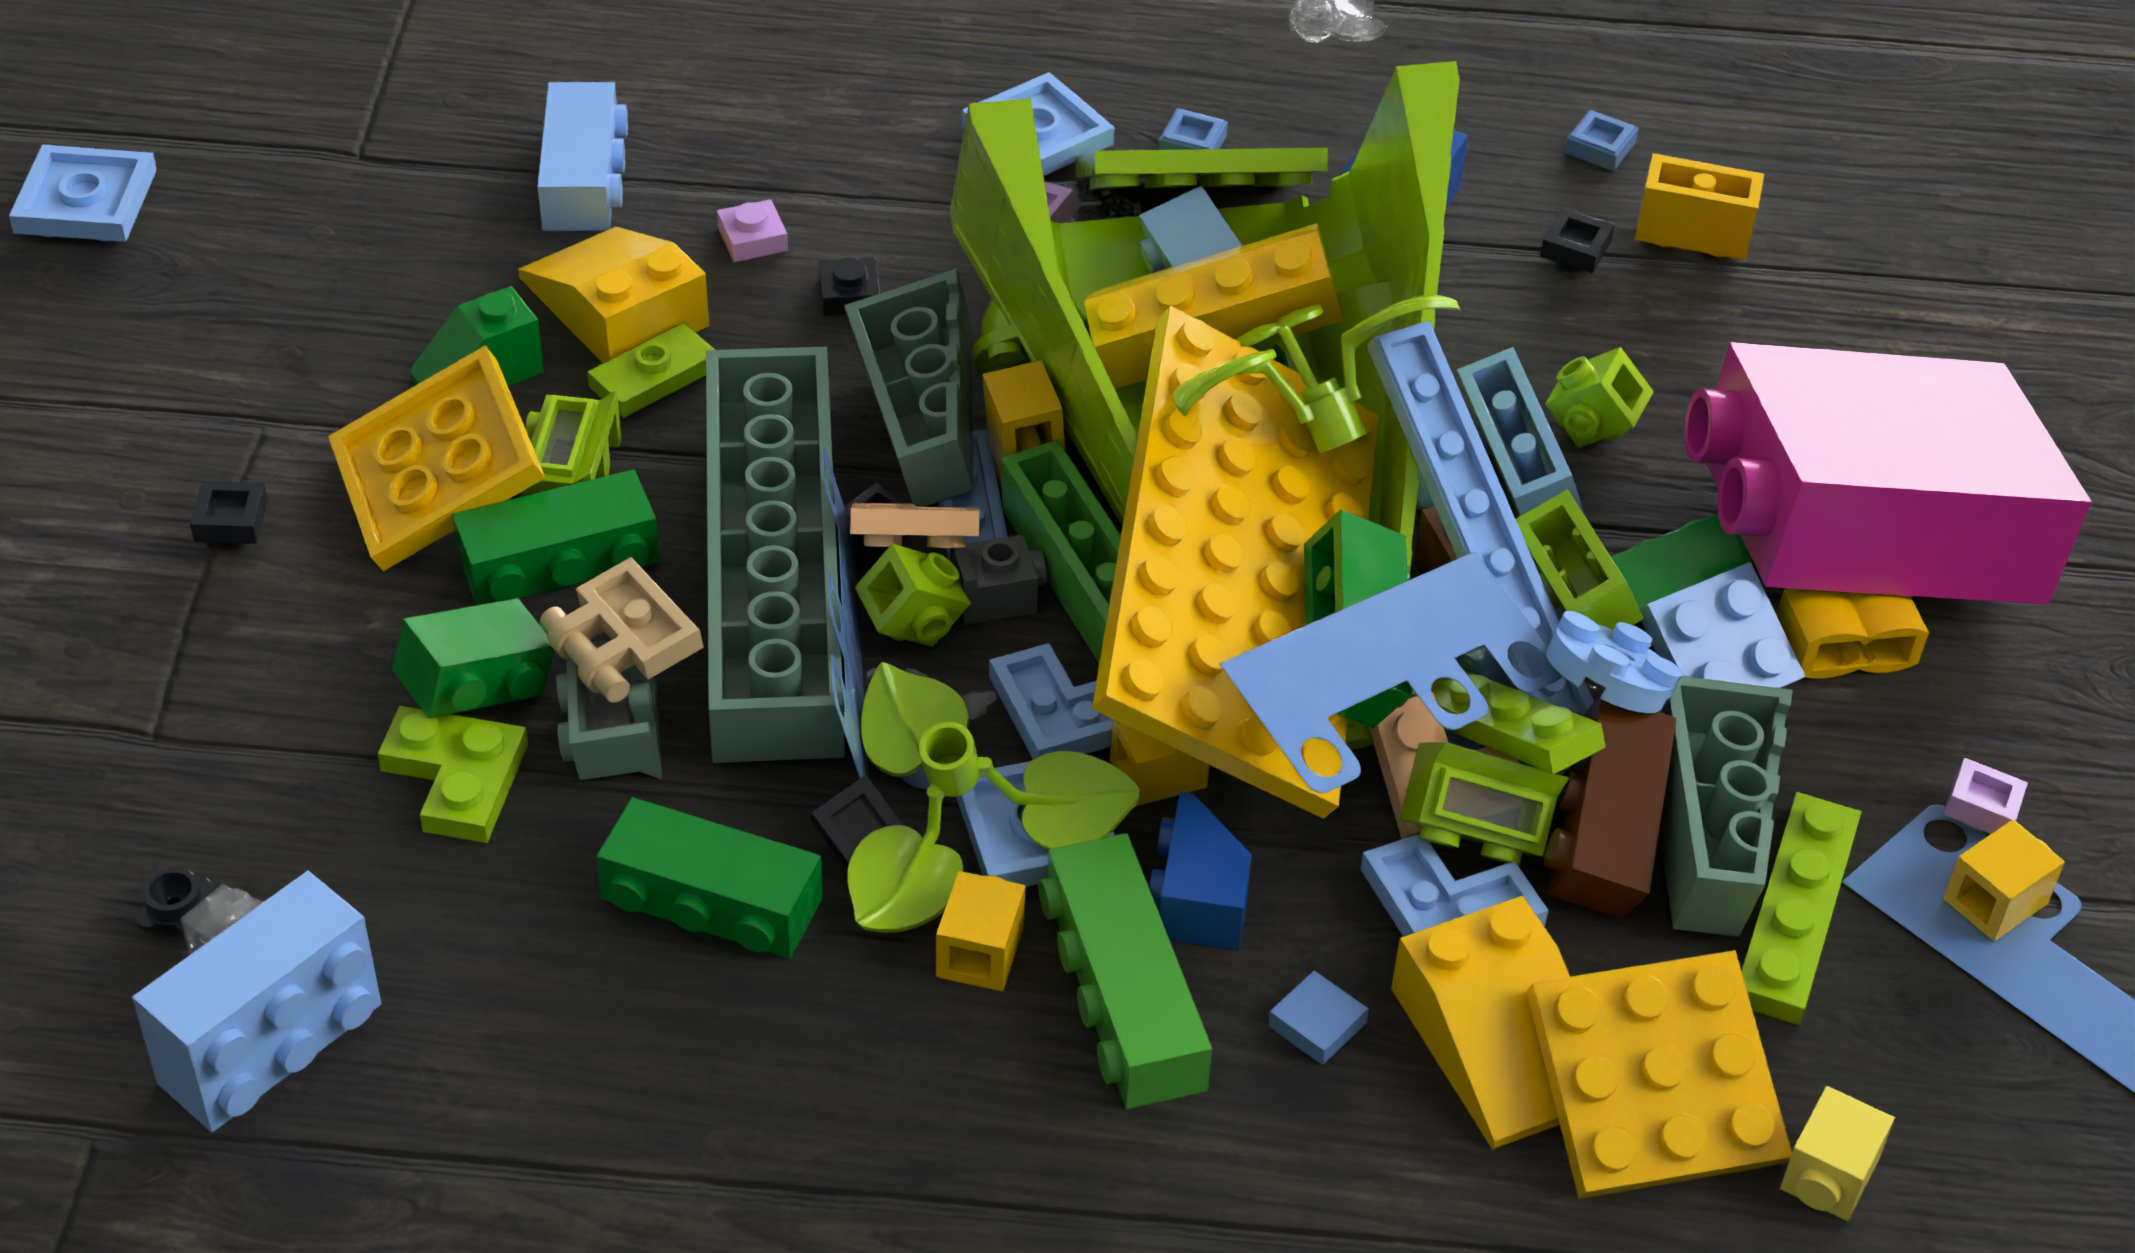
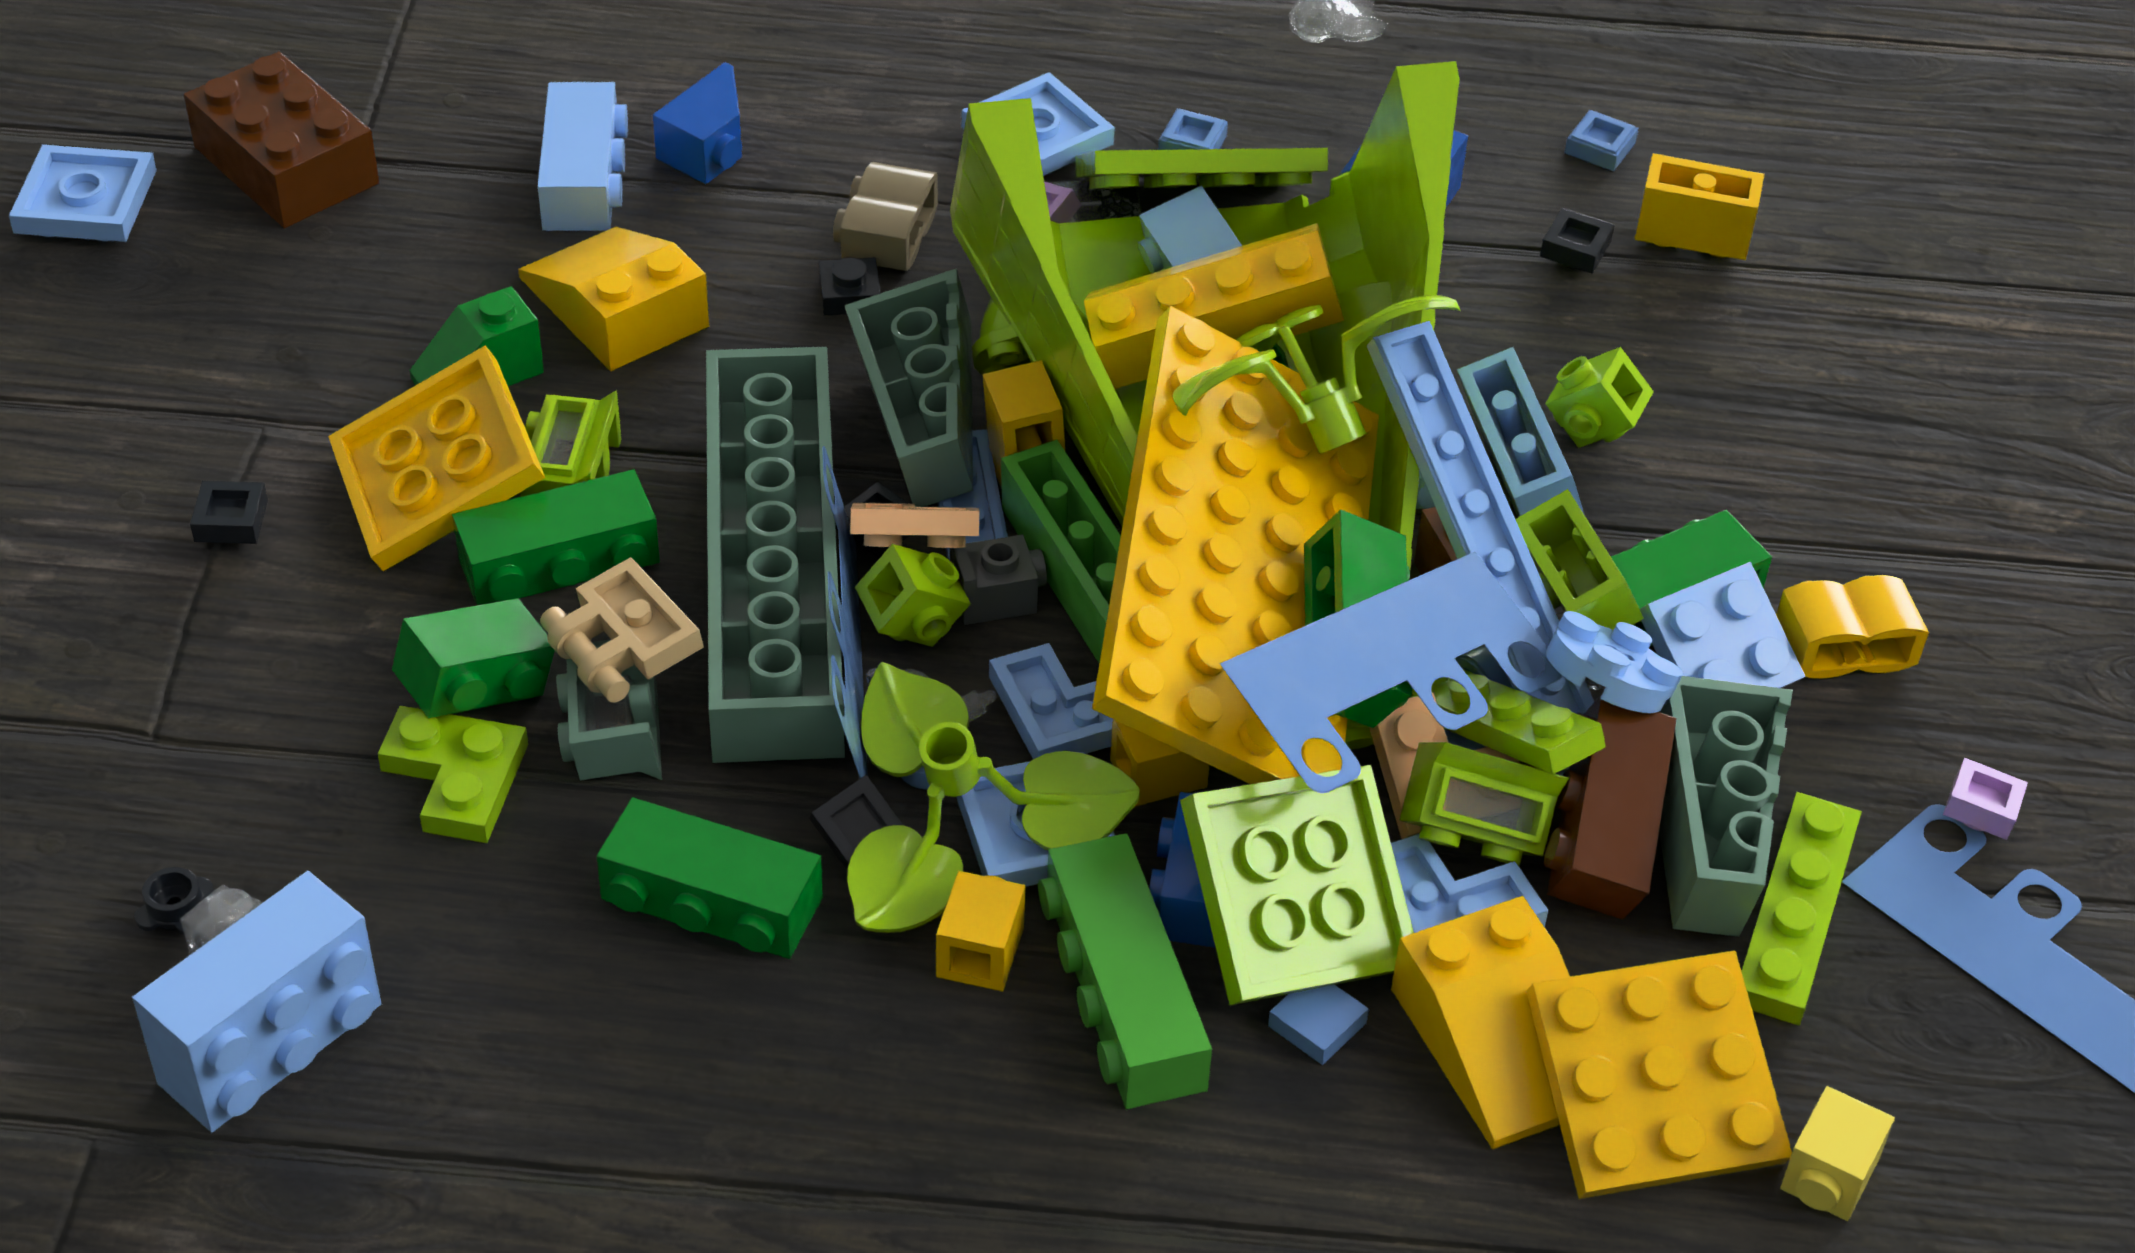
(282, 139): none -> reddish brown brick
(652, 369): lime plate -> none
(701, 127): none -> blue slope
(752, 230): lavender plate -> none
(887, 215): none -> dark tan brick
(1297, 884): none -> lime plate
(1886, 474): dark pink brick -> none
(2003, 880): yellow brick -> none

